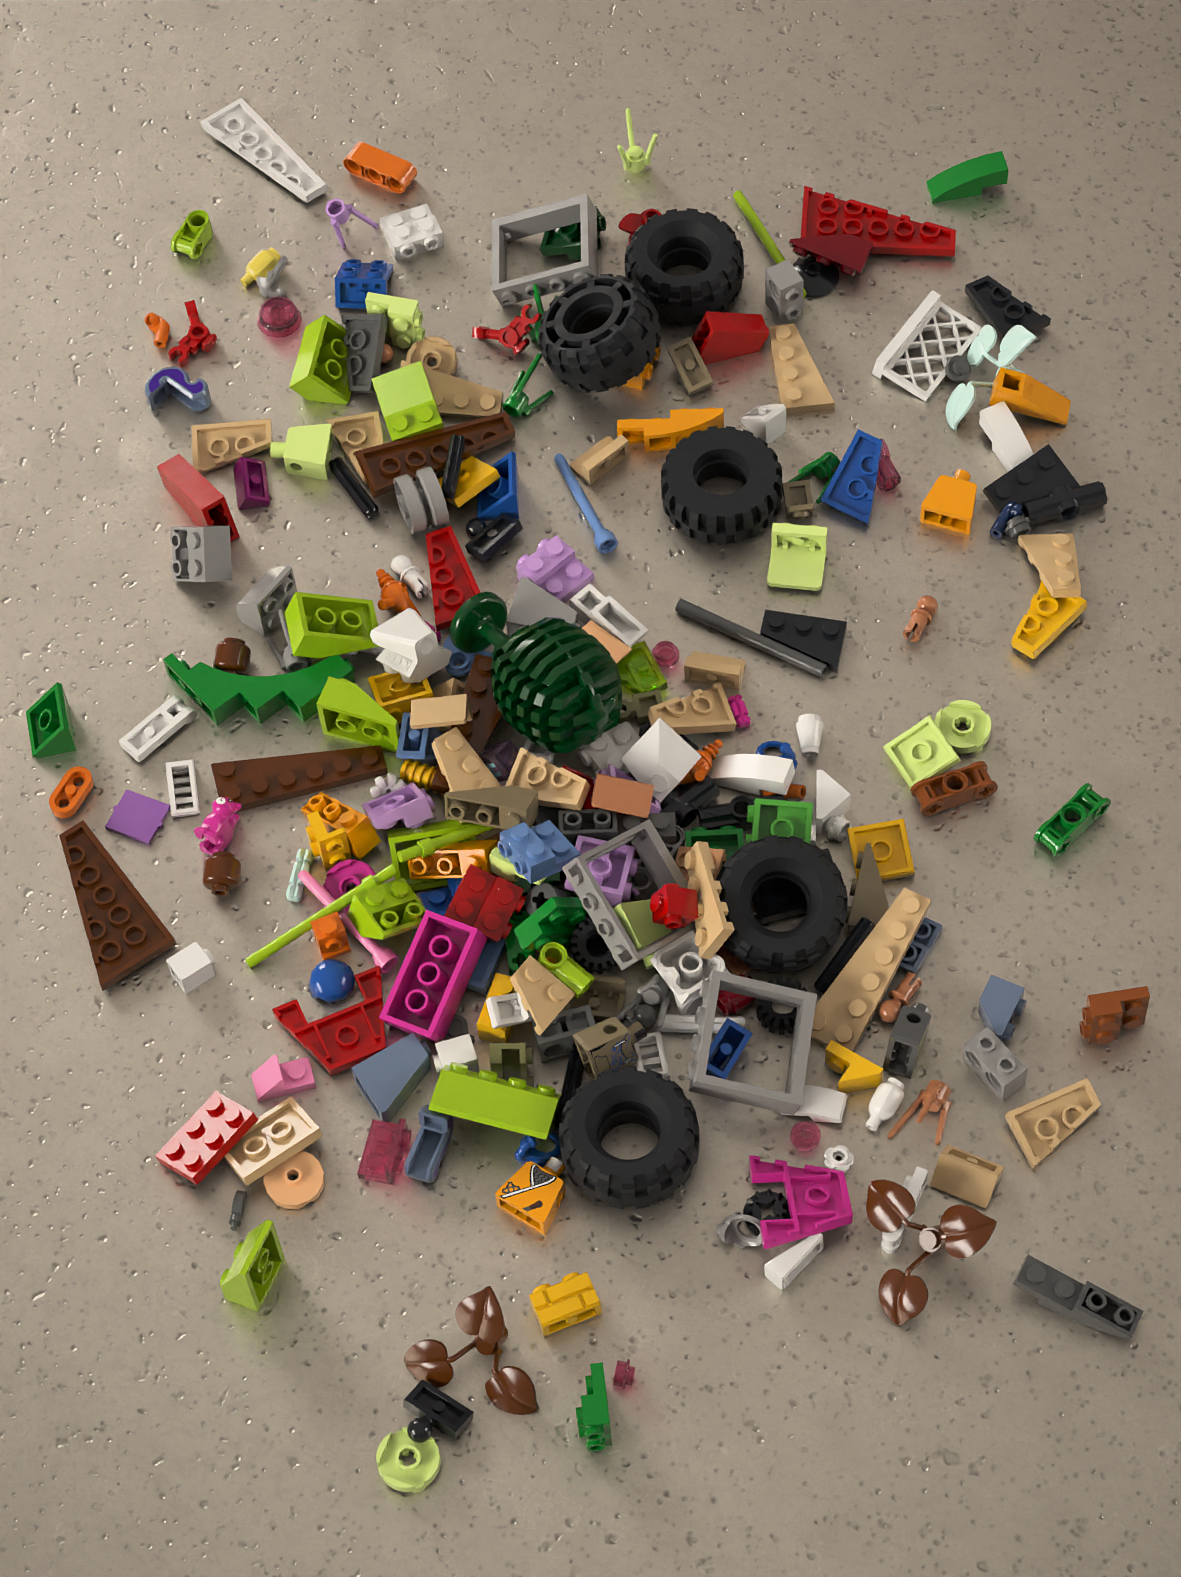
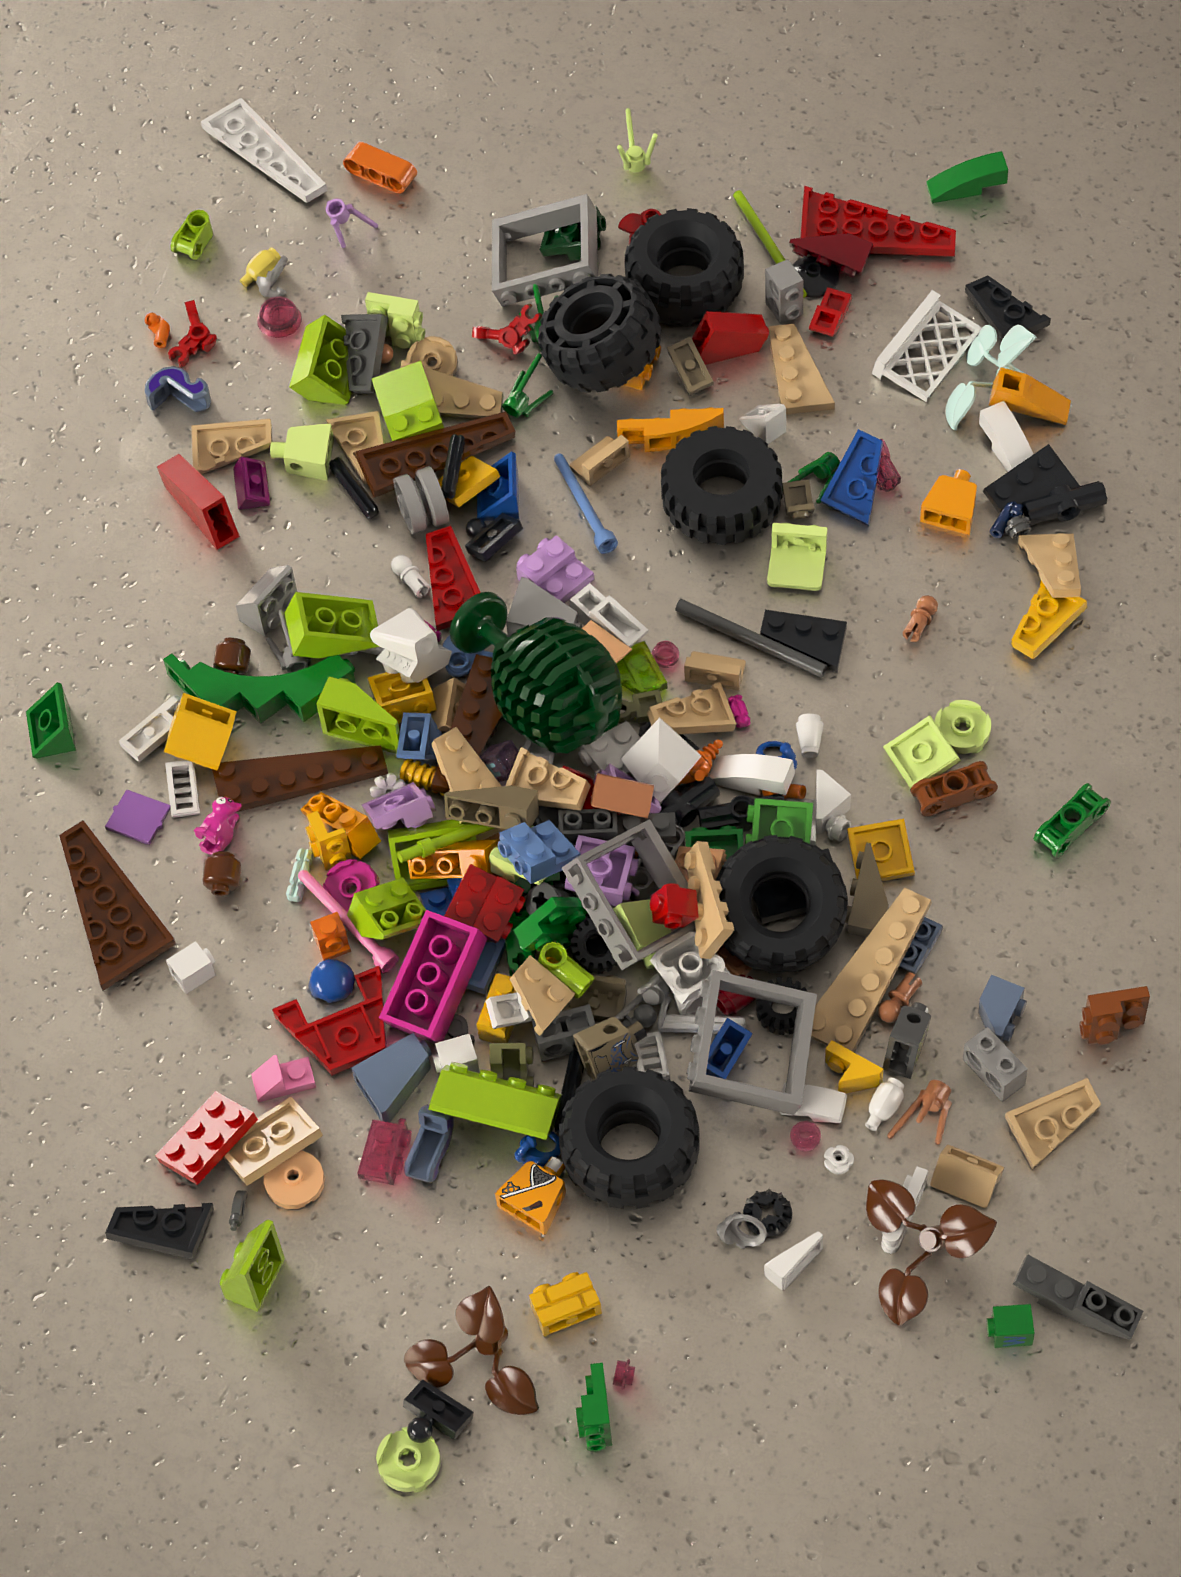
(69, 793): orange plate -> none
(163, 1230): none -> black wing
(200, 731): none -> yellow slope
(201, 553): light grey slope -> none
(305, 926): lime bar -> none
(357, 279): blue bracket -> none
(393, 594): orange piece -> none
(412, 232): white plate -> none
(440, 711): tan panel -> none
(815, 1200): dark pink wing -> none
(830, 312): none -> red slope
(844, 954): black axle -> none
(958, 368): dark grey plate -> none
(1011, 1326): none -> green brick

